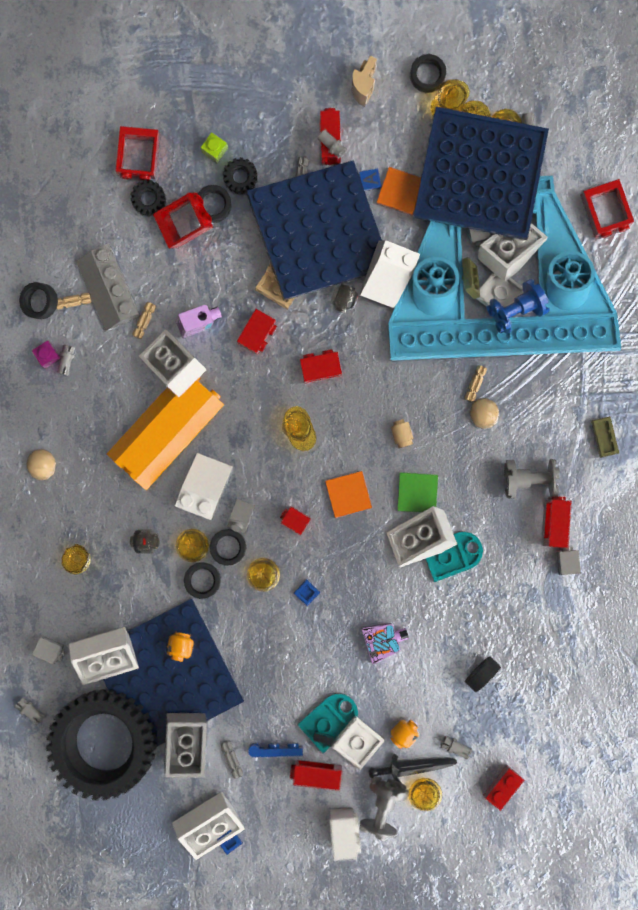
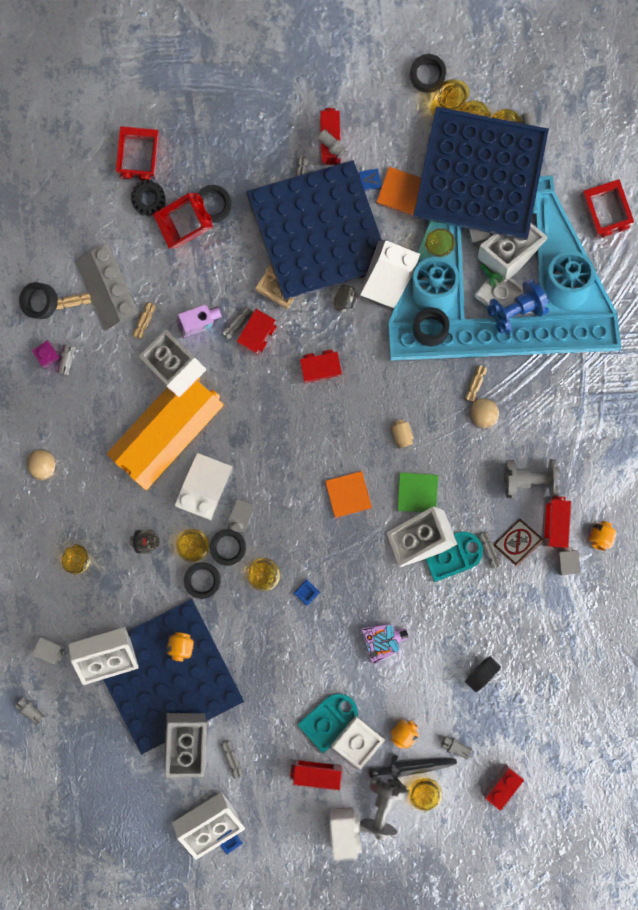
(71, 764): black tyre -> none
(214, 148): lime brick -> none
(237, 322): none -> light grey axle
(240, 164): black tyre -> none
(275, 750): blue plate -> none
(294, 520): red brick -> none
(299, 428): clear yellow piece -> none
(323, 738): black tile -> none
(363, 82): tan brick -> none
(433, 313): none -> black tyre
(440, 243): none -> clear yellow hair
(470, 278): olive plate -> none
(489, 550): none -> light grey axle
(498, 277): none -> green hand
(518, 542): none -> piece
(602, 536): none -> light orange head
(605, 437): olive plate -> none

